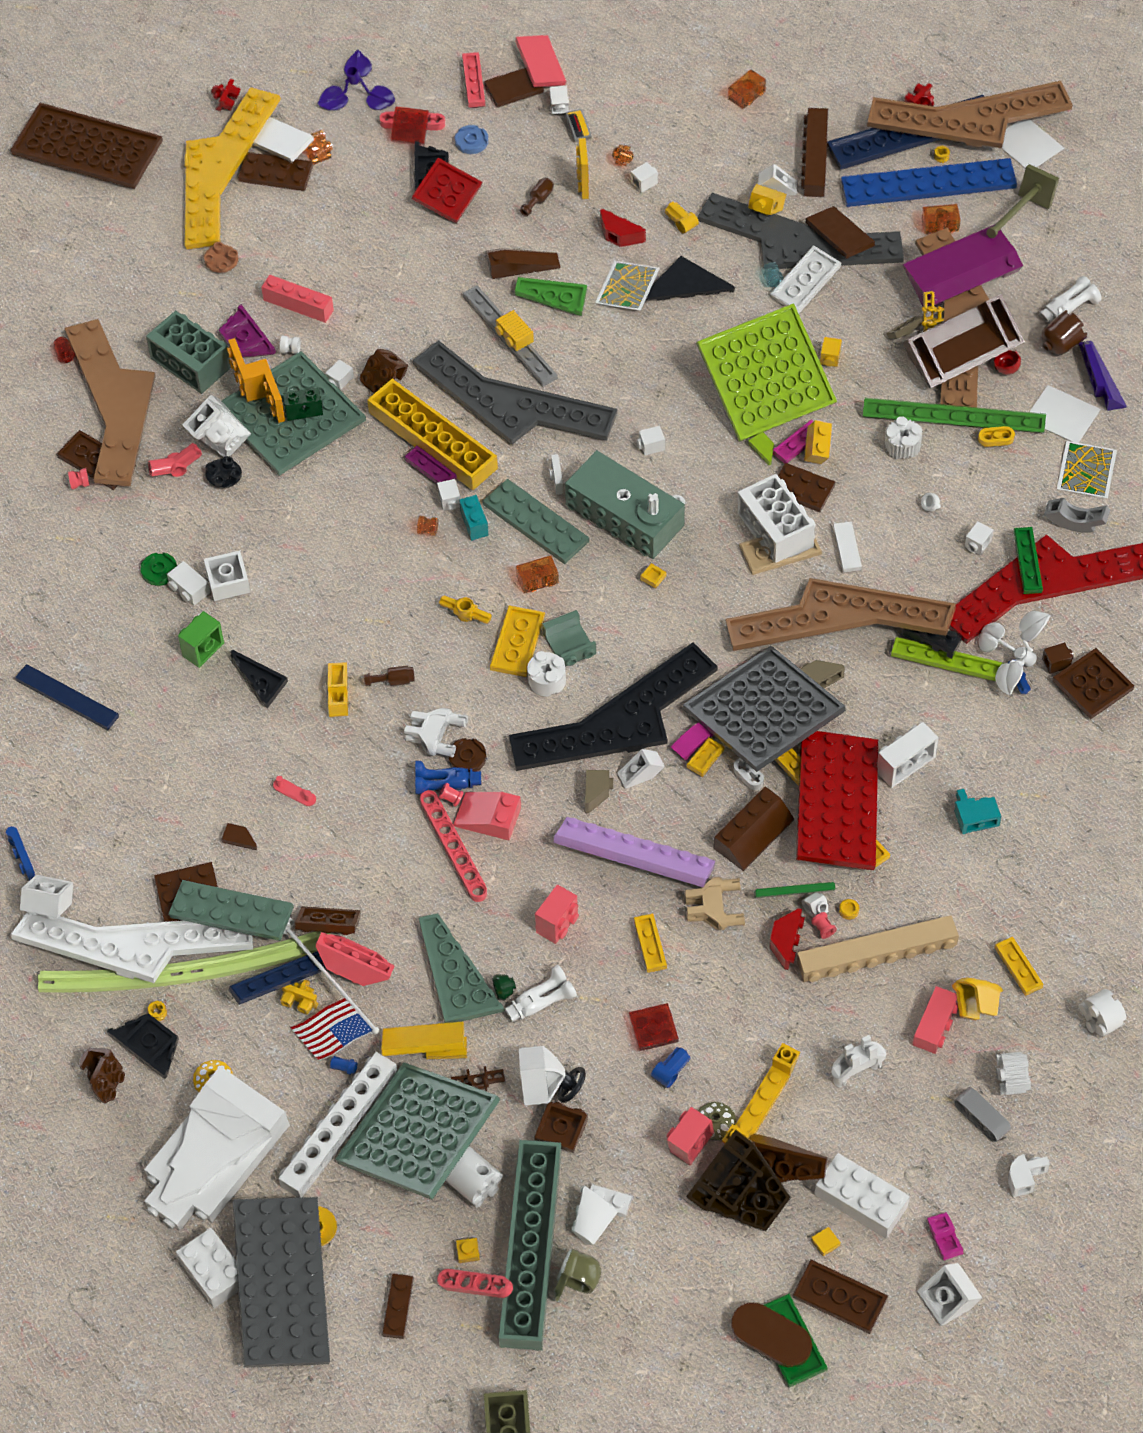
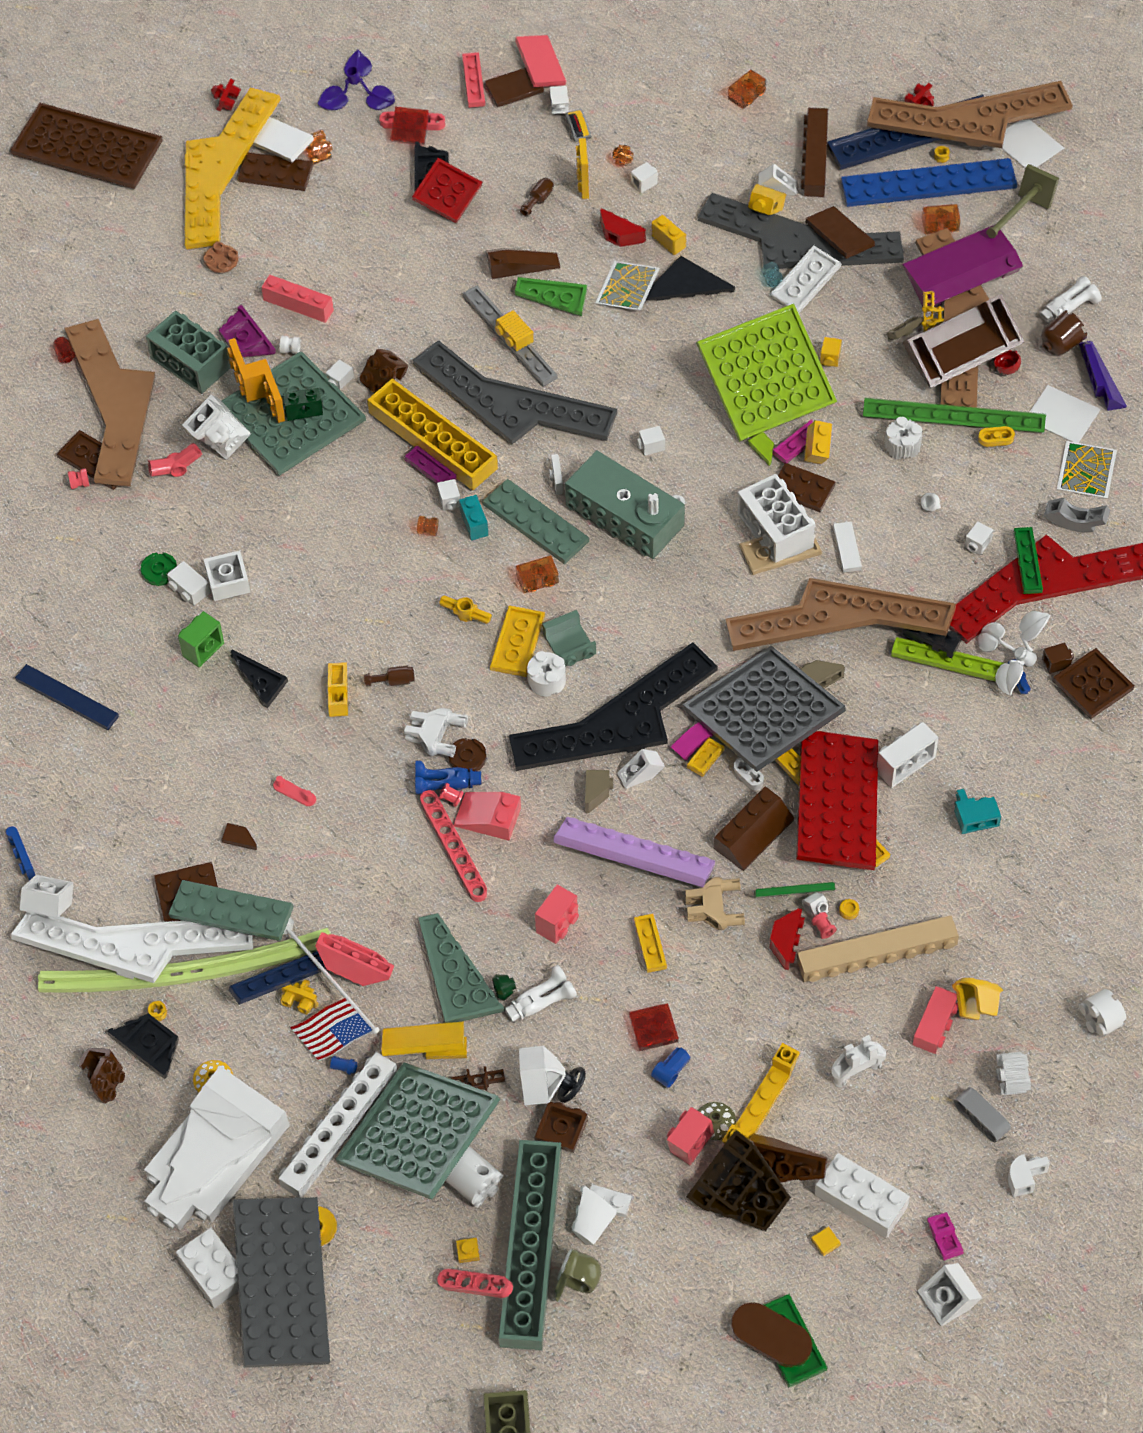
(223, 472): black dish -> none
(327, 920): reddish brown plate -> none
(398, 1306): reddish brown plate -> none
(471, 139): medium blue tile -> none
(653, 575): yellow plate -> none
(668, 234): none -> yellow brick
(684, 220): yellow piece -> none
(840, 1296): reddish brown tile -> none
(1019, 966): yellow plate -> none

